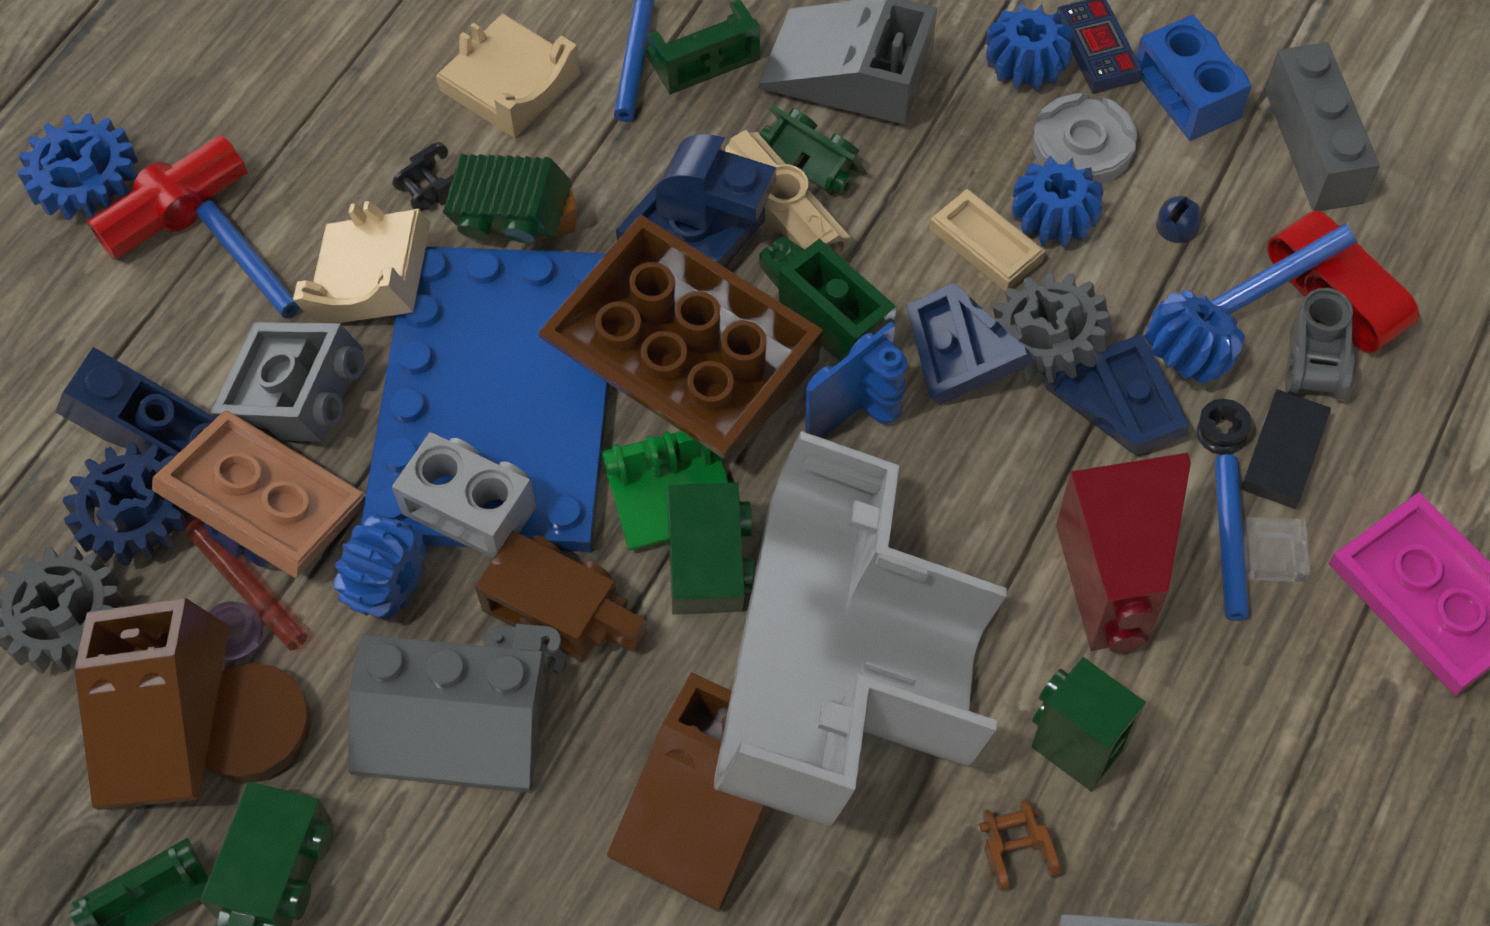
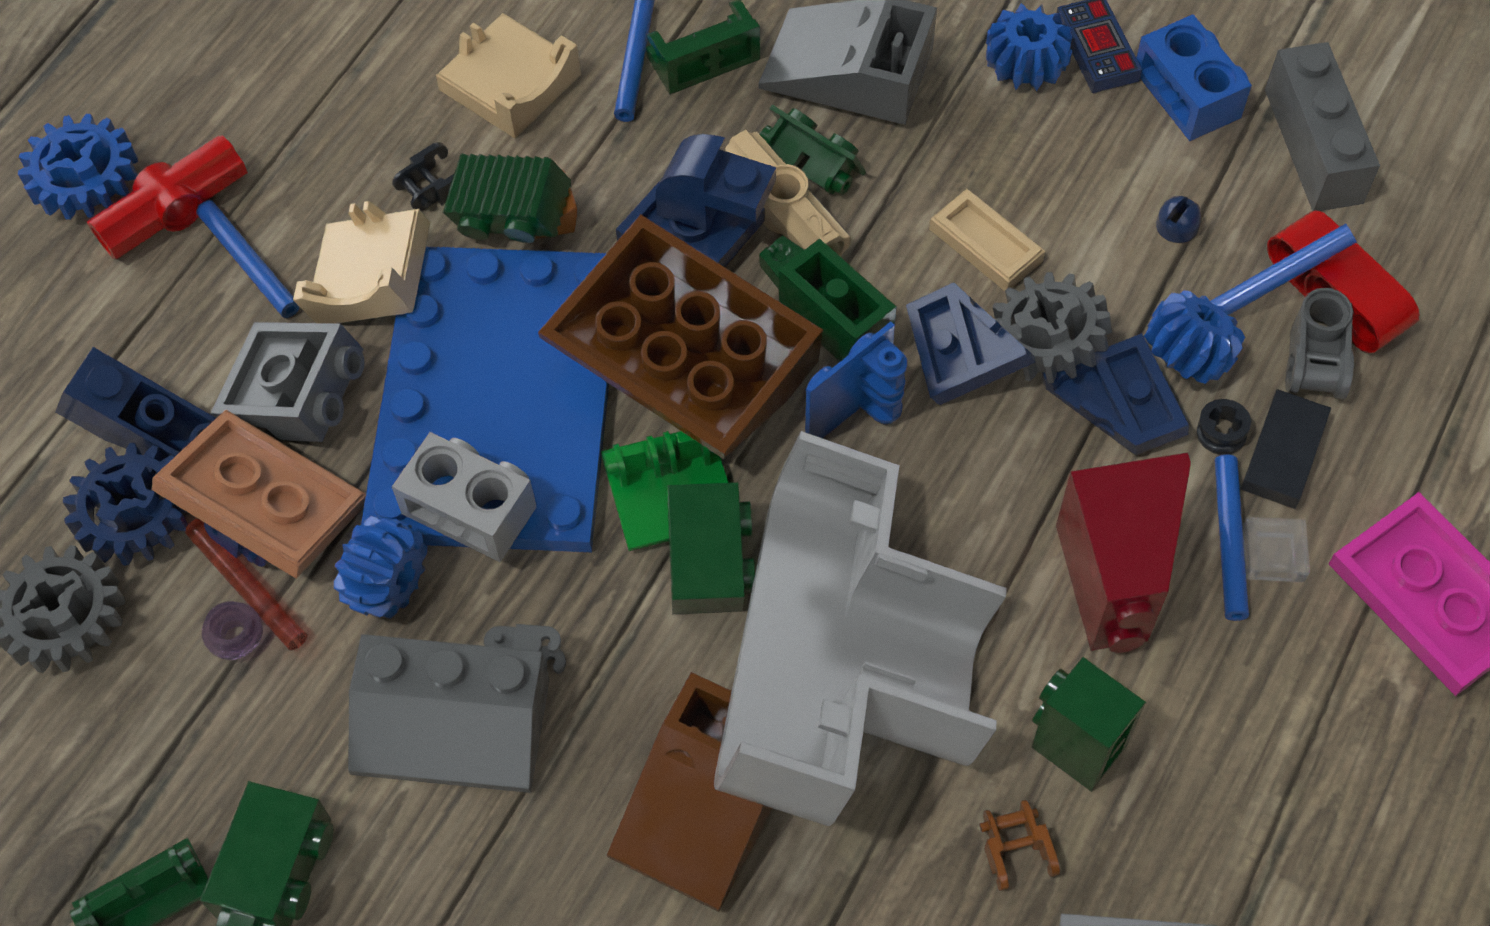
(148, 700): reddish brown slope -> none
(256, 723): reddish brown tile -> none
(541, 587): reddish brown hinge -> none
(1057, 201): blue gear -> none
(1089, 131): light grey tile -> none

